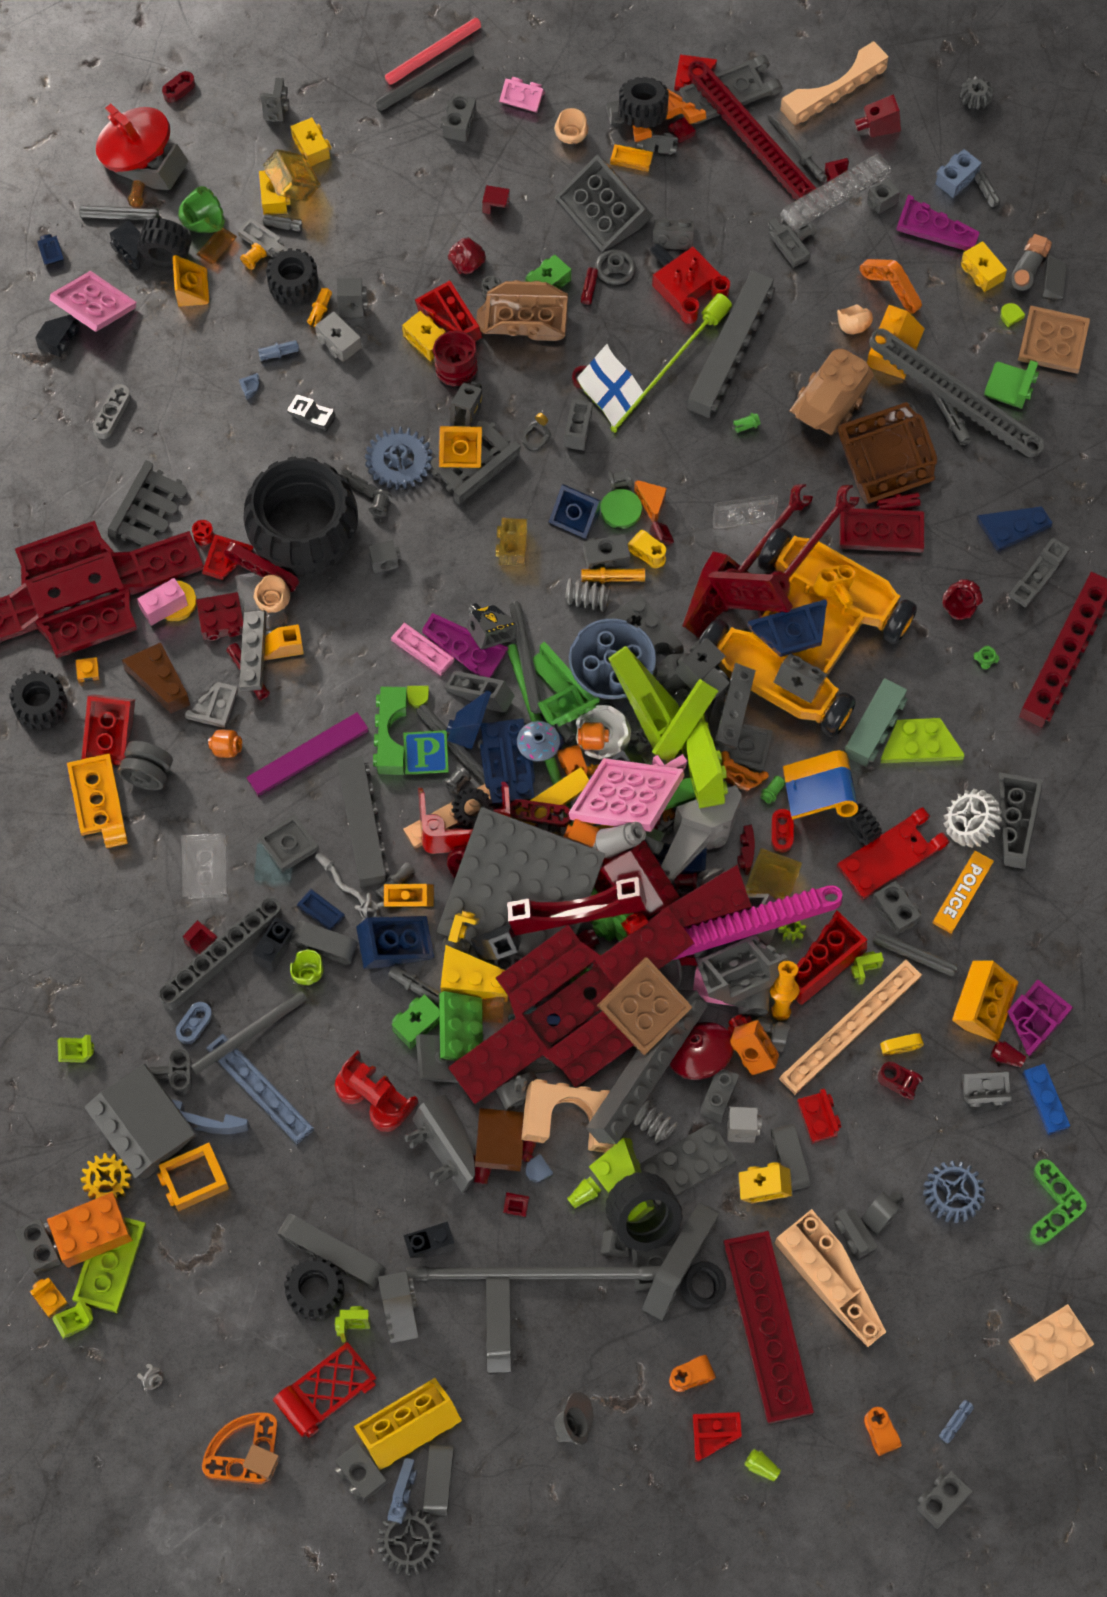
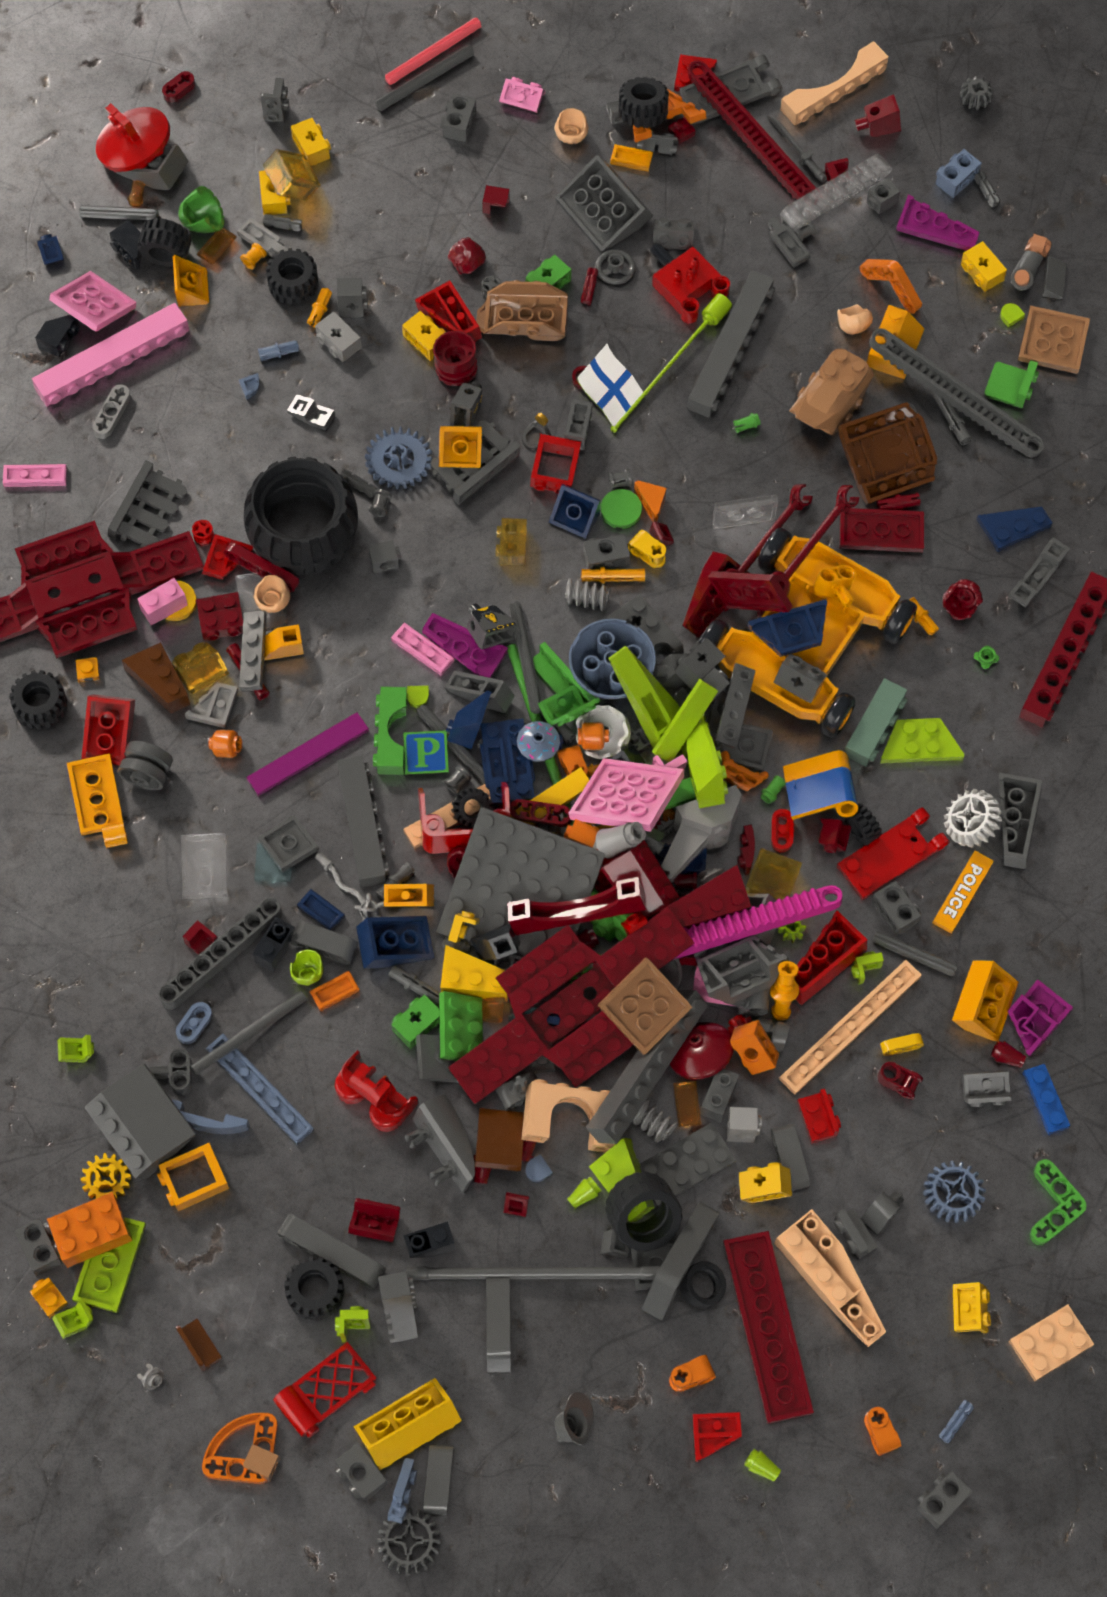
(35, 475): none -> bright pink tile
(110, 354): none -> bright pink brick
(199, 667): none -> clear yellow slope
(199, 1344): none -> reddish brown panel
(334, 991): none -> orange tile
(374, 1220): none -> dark red bracket
(558, 446): none -> red window
(687, 1104): none -> clear orange tile
(834, 835): none -> dark red window
(924, 619): none -> light orange axle
(971, 1307): none -> yellow bracket

